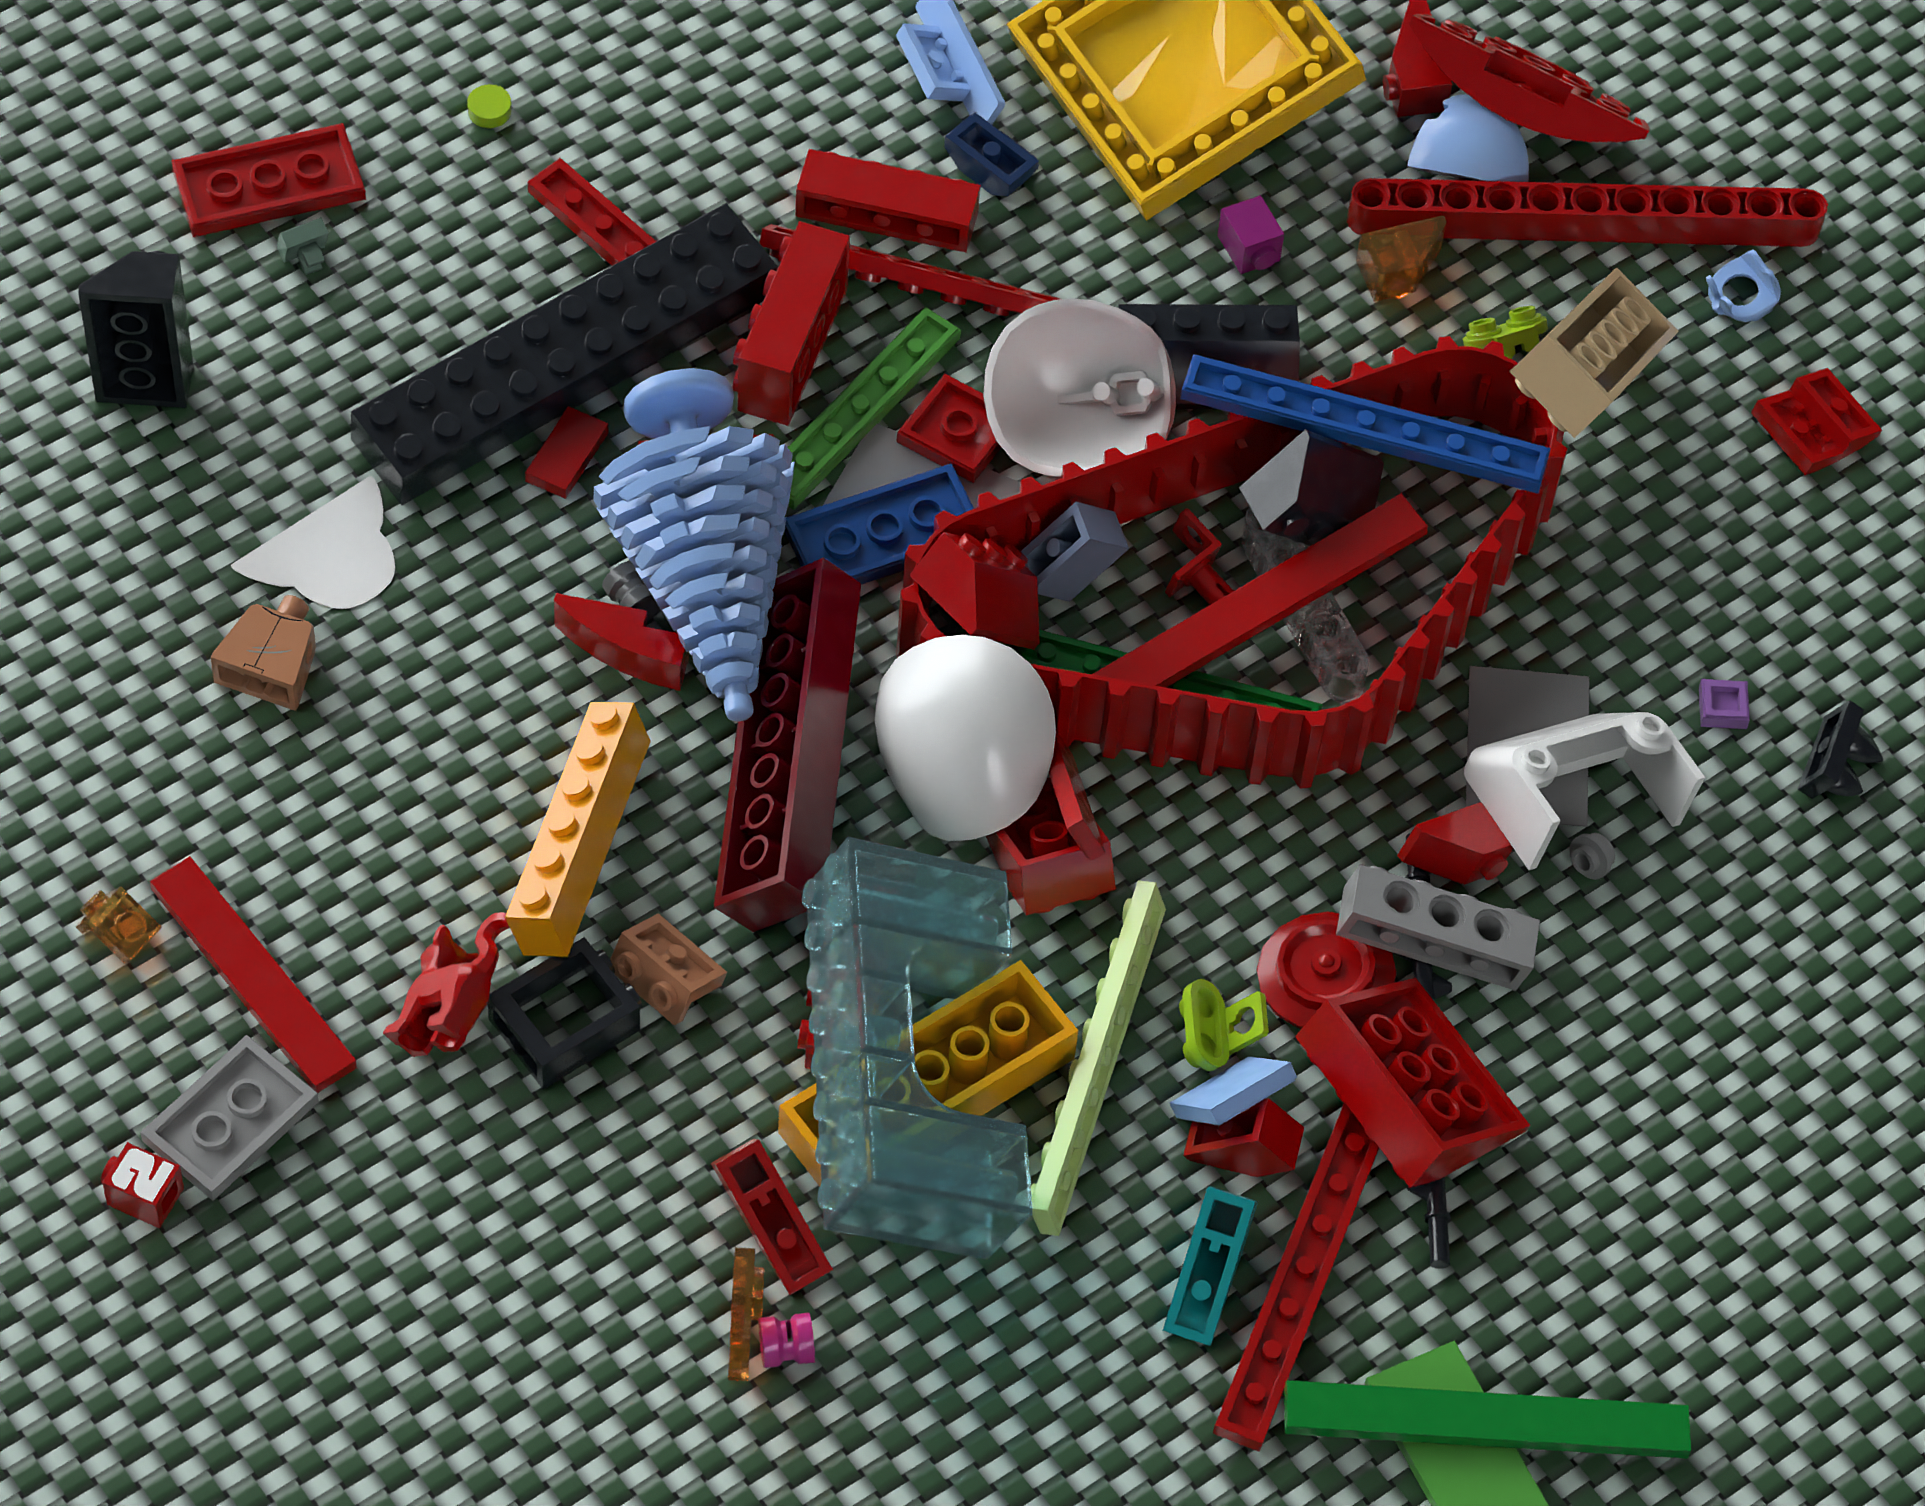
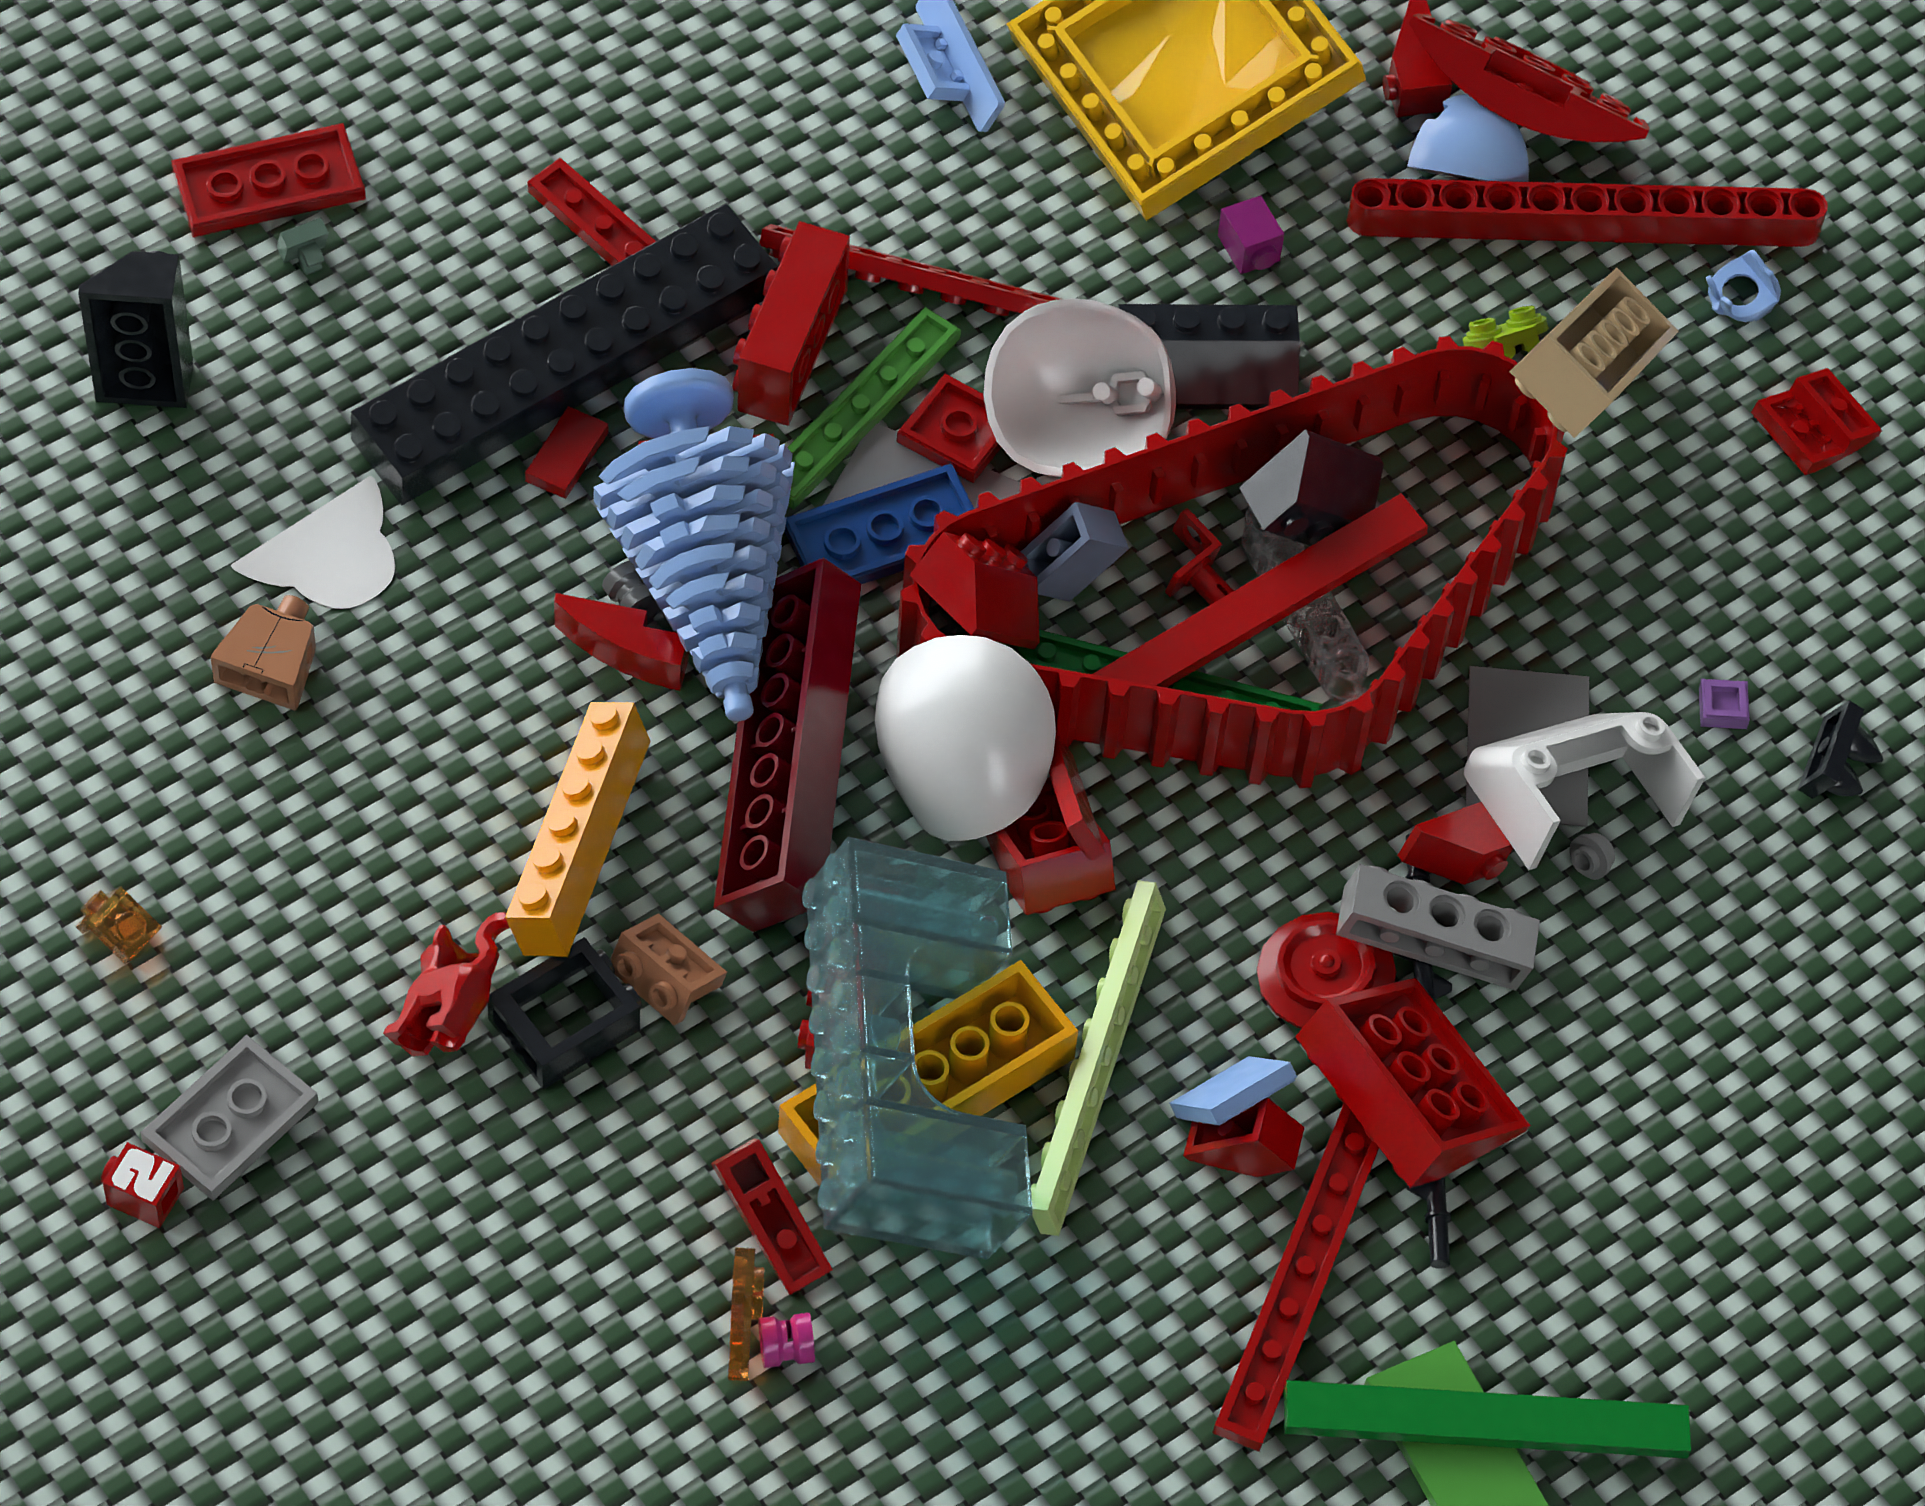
(253, 975): red tile -> none
(489, 106): lime tile -> none
(887, 200): red brick -> none
(989, 156): dark blue slope -> none
(1210, 1265): teal slope -> none
(1211, 1025): lime bracket -> none
(1365, 423): blue tile -> none
(1399, 257): clear orange slope -> none

